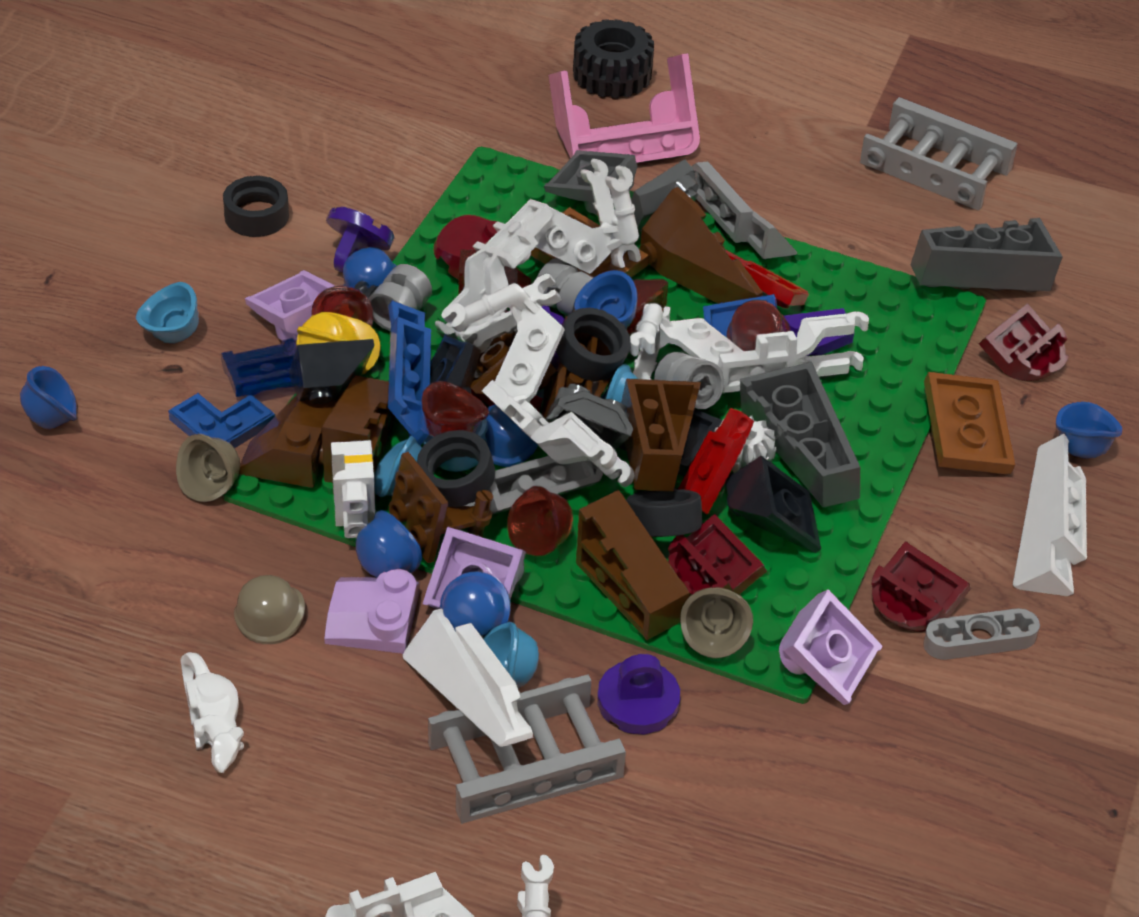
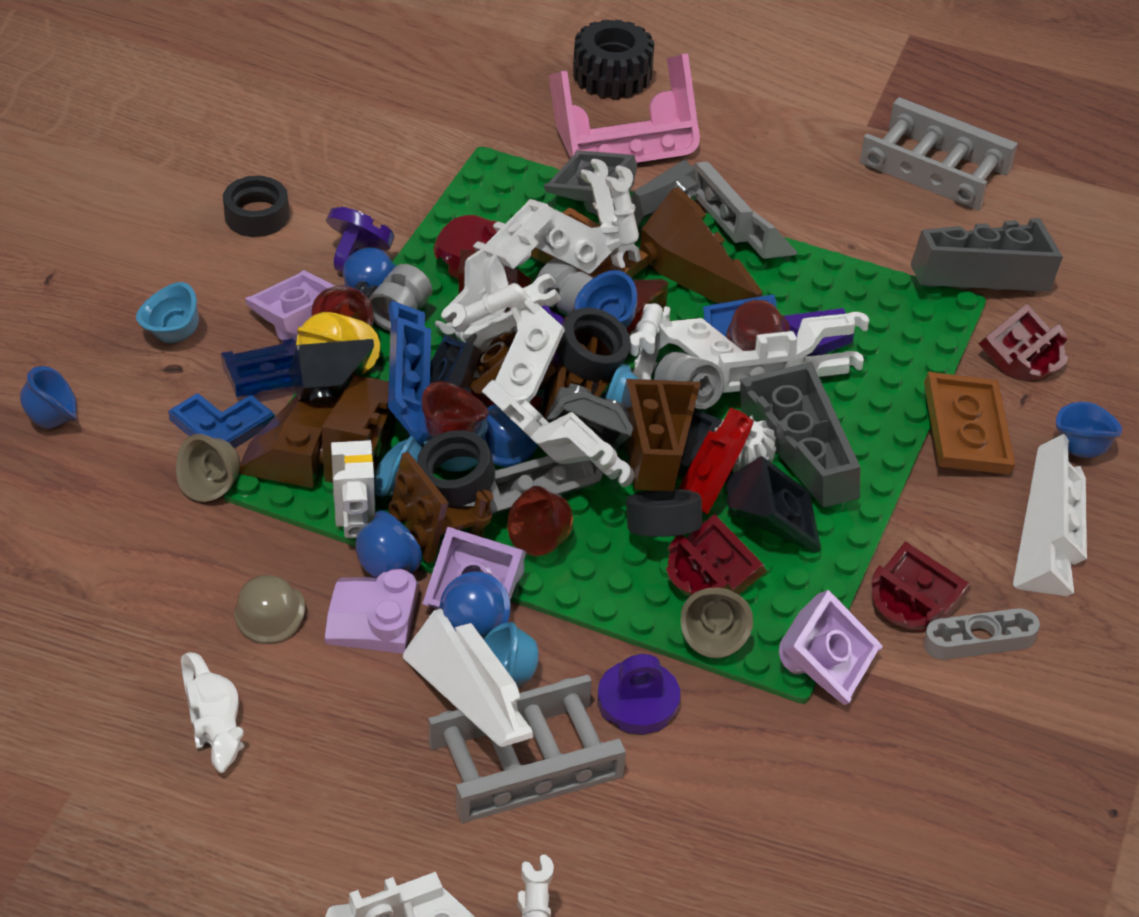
(629, 565): reddish brown wedge -> none
(785, 292): red hinge -> none

